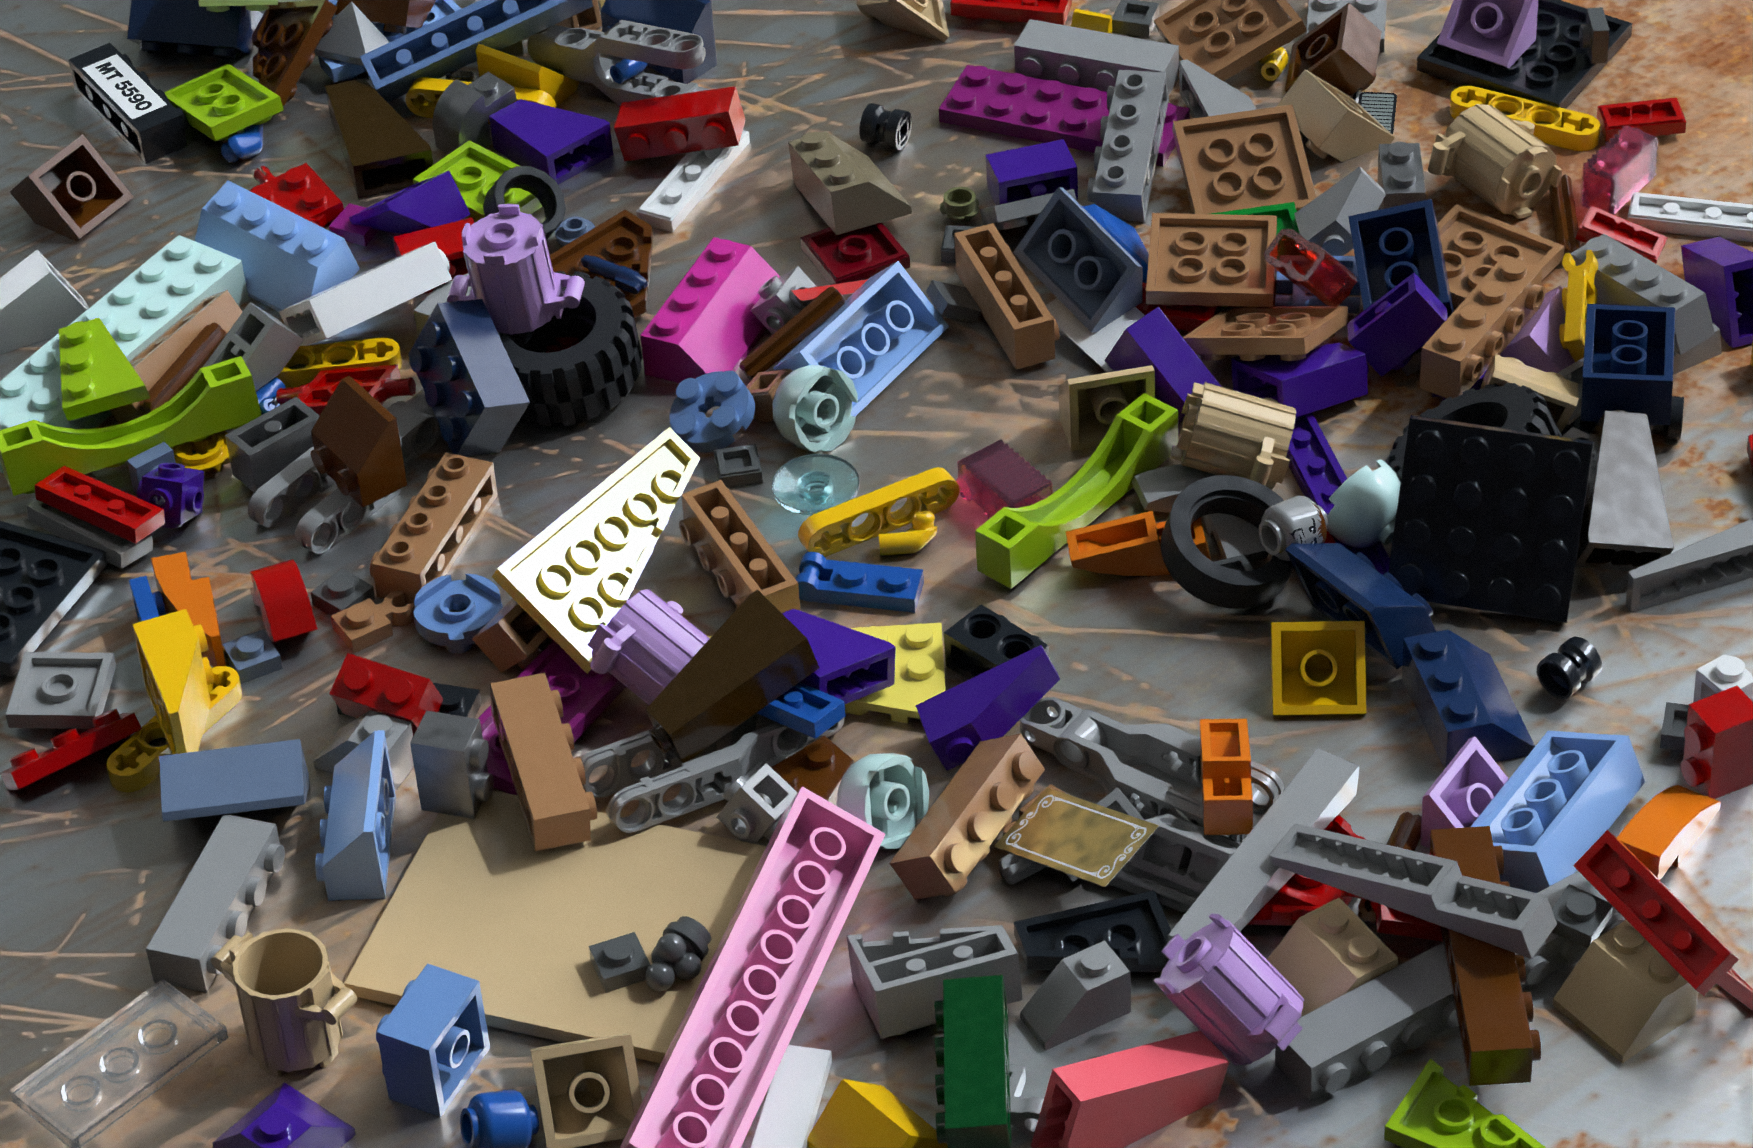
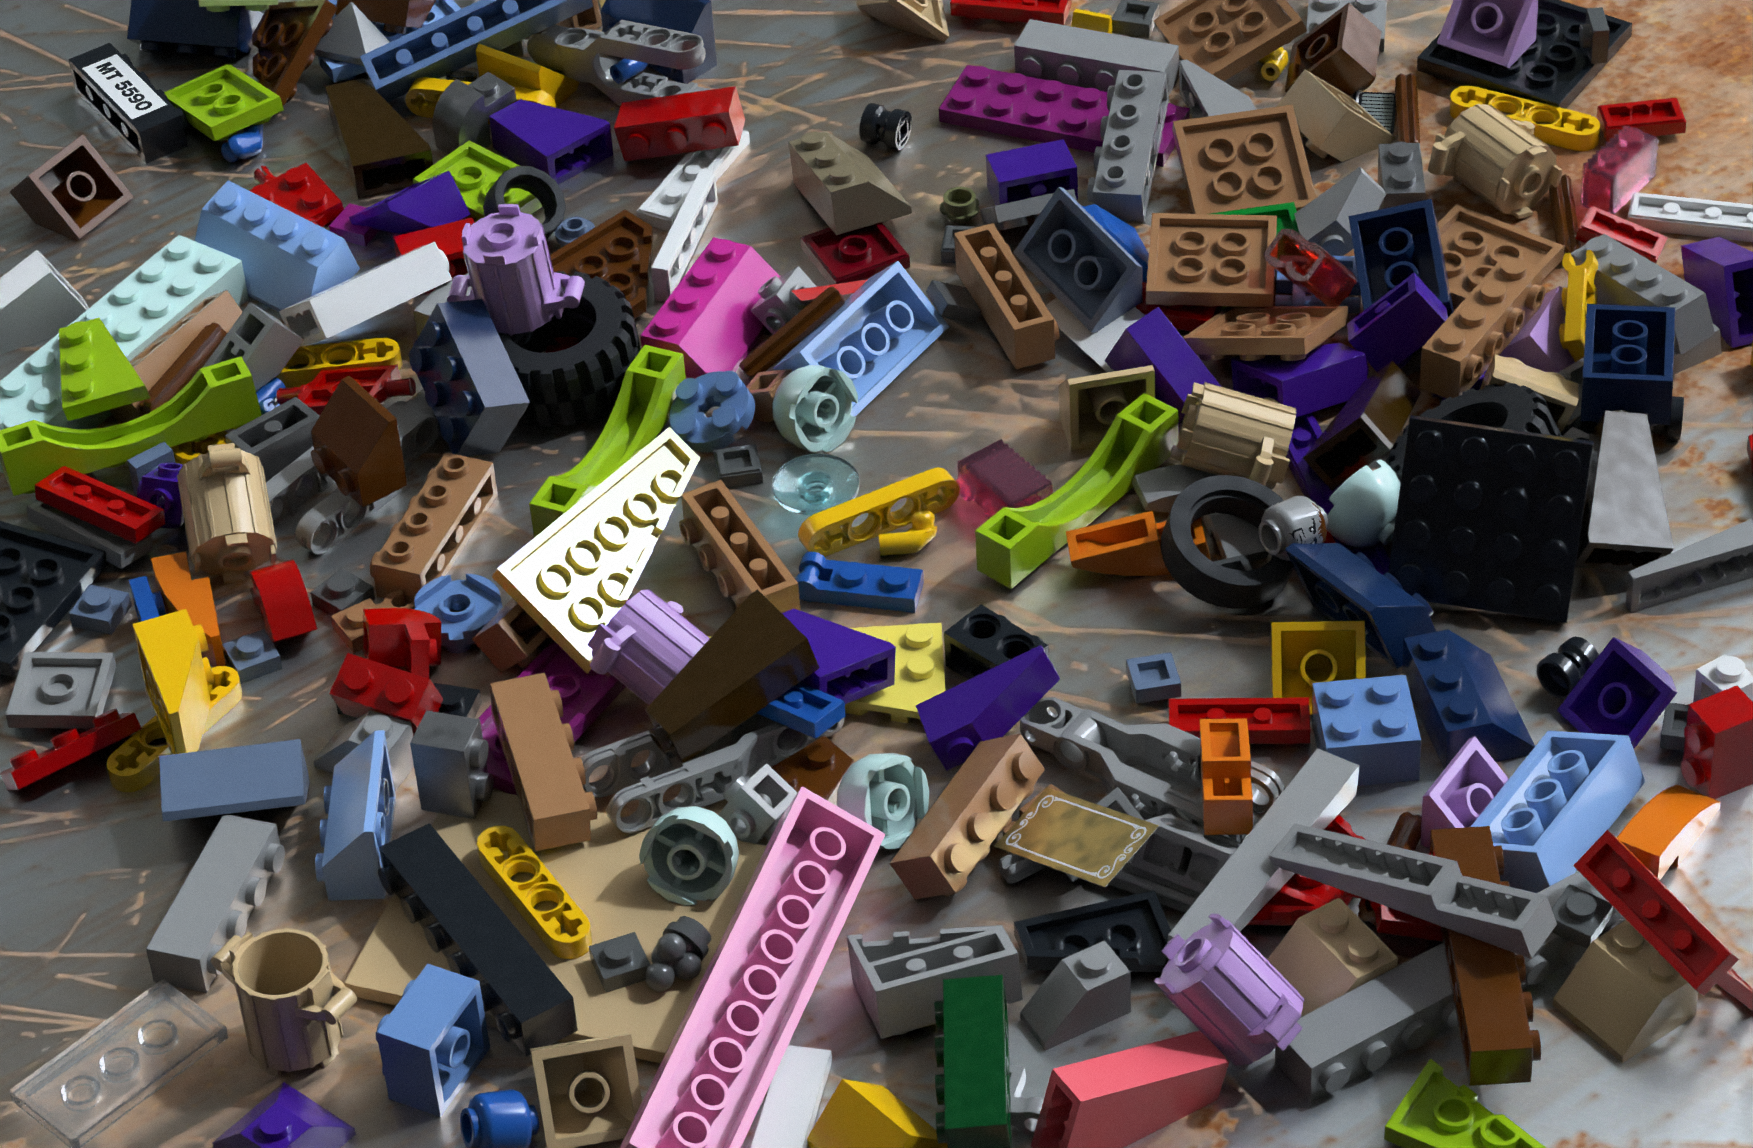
(100, 609): none -> sand blue plate
(227, 512): none -> tan container
(402, 638): none -> red brick
(477, 939): none -> black brick
(538, 889): none -> yellow beam
(623, 276): dark blue piece -> none
(634, 423): none -> lime arch
(684, 234): none -> white tile
(689, 855): none -> light aqua cylinder
(1153, 677): none -> sand blue plate
(1267, 718): none -> red plate
(1364, 426): none -> dark brown slope
(1370, 726): none -> medium blue brick
(1407, 108): none -> reddish brown axle
(1619, 693): none -> dark purple slope

